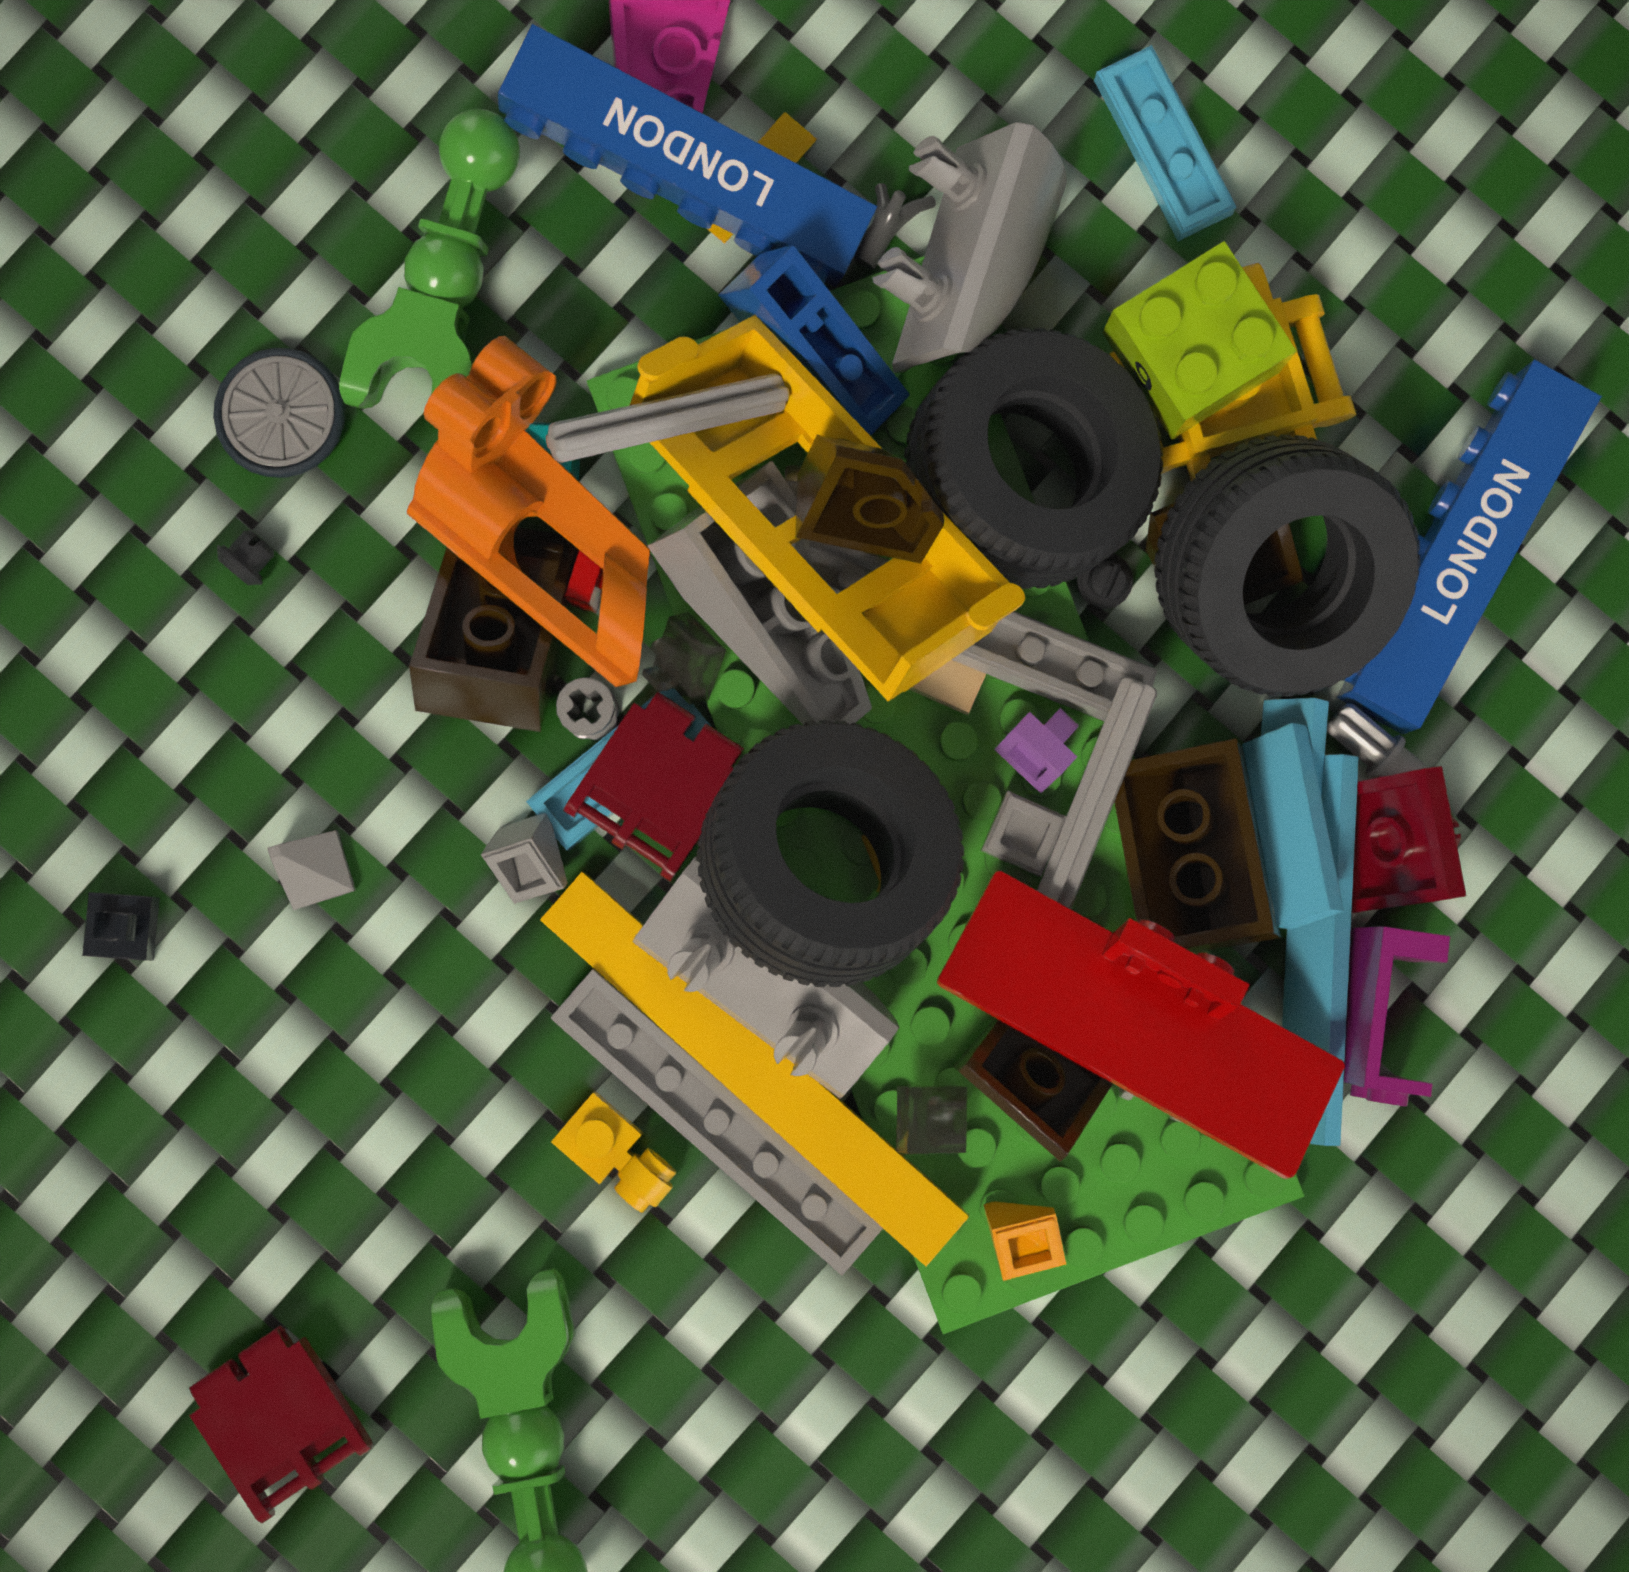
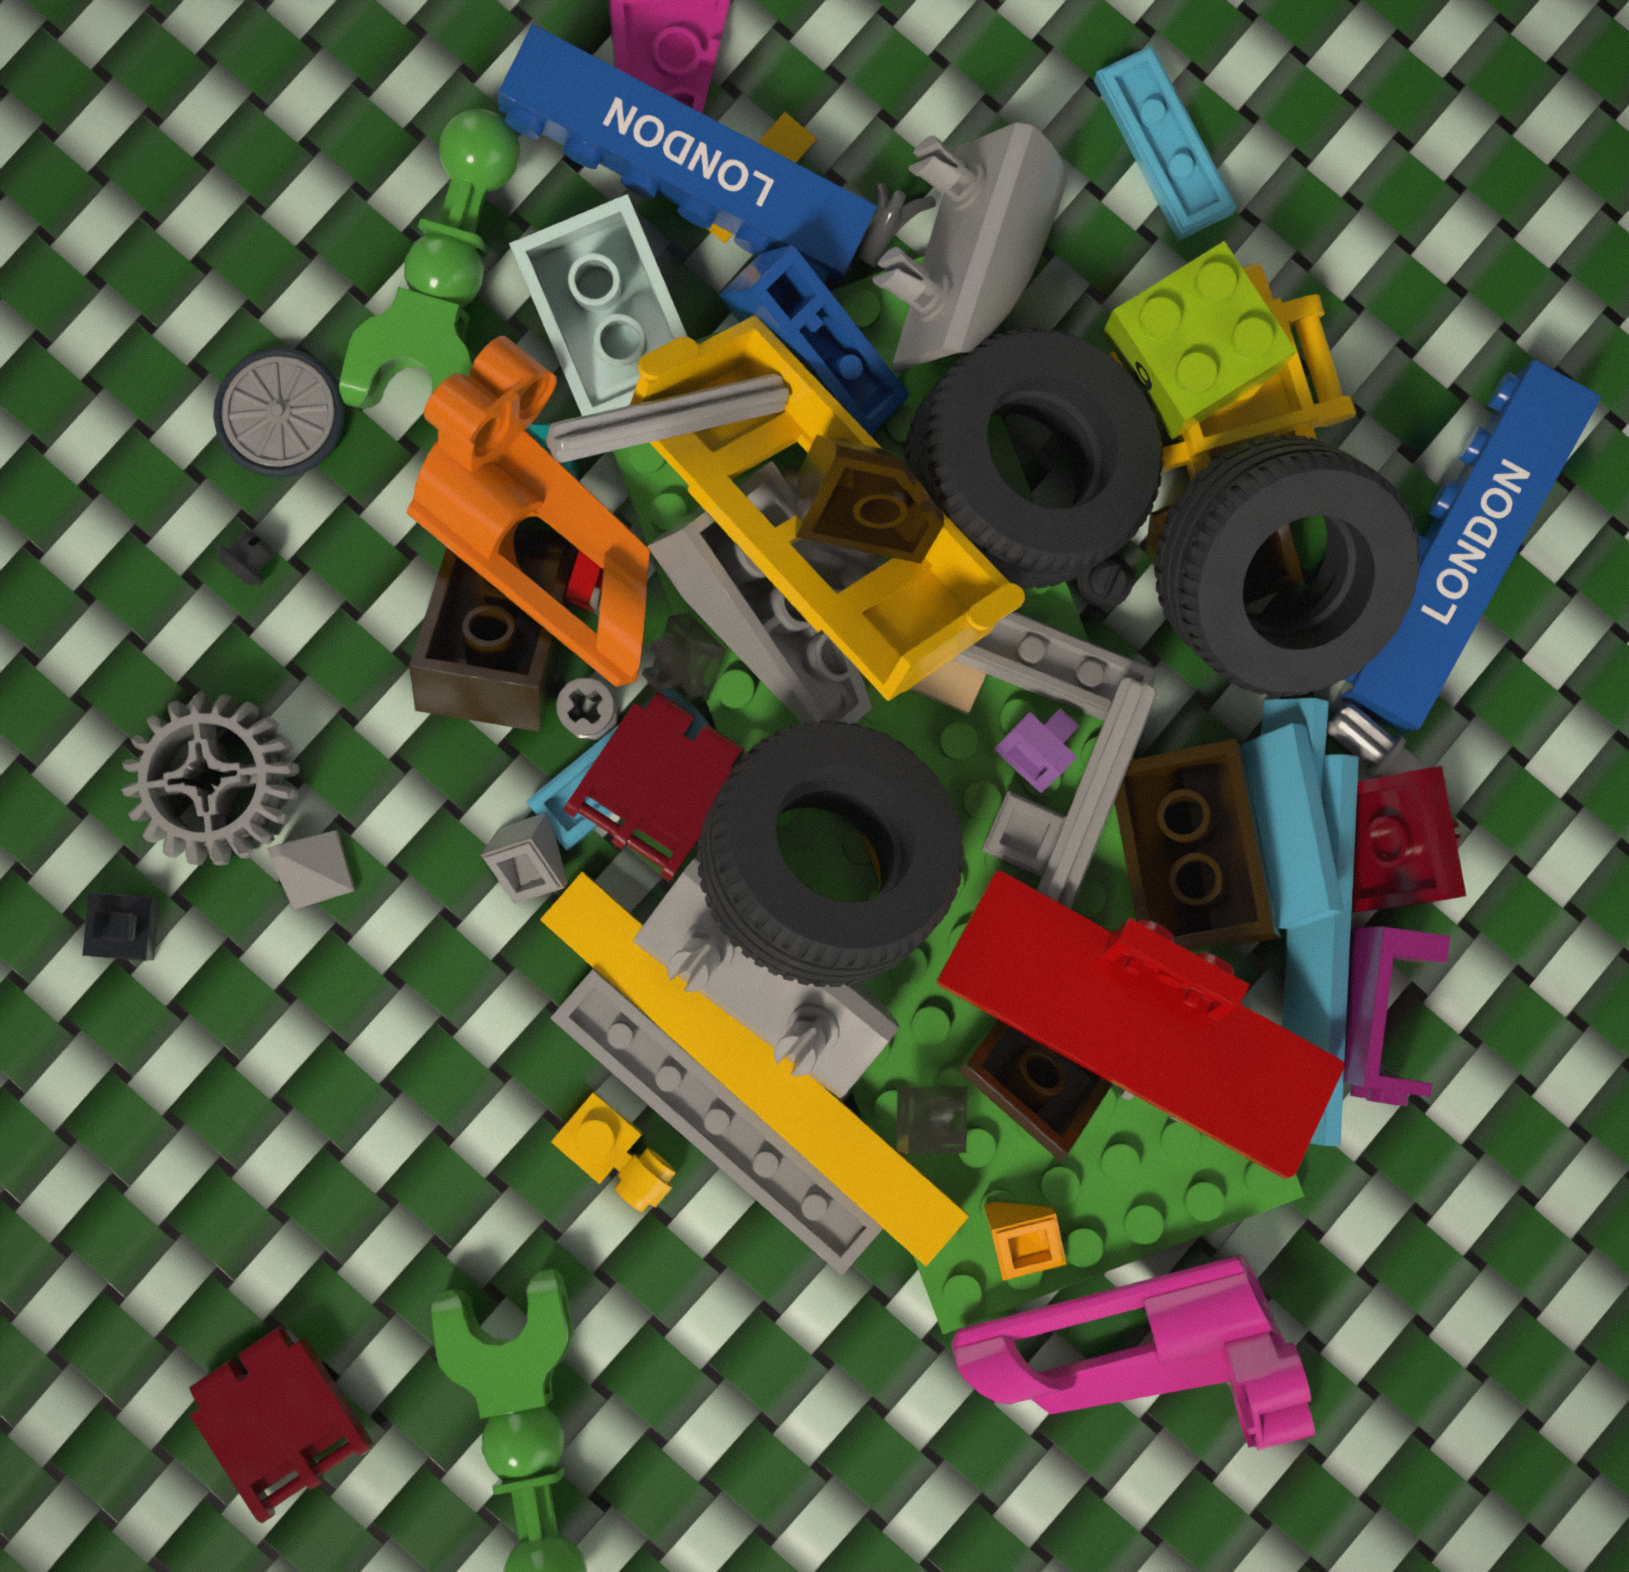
(205, 752): none -> light grey gear
(599, 300): none -> light aqua slope
(1206, 1331): none -> dark pink panel

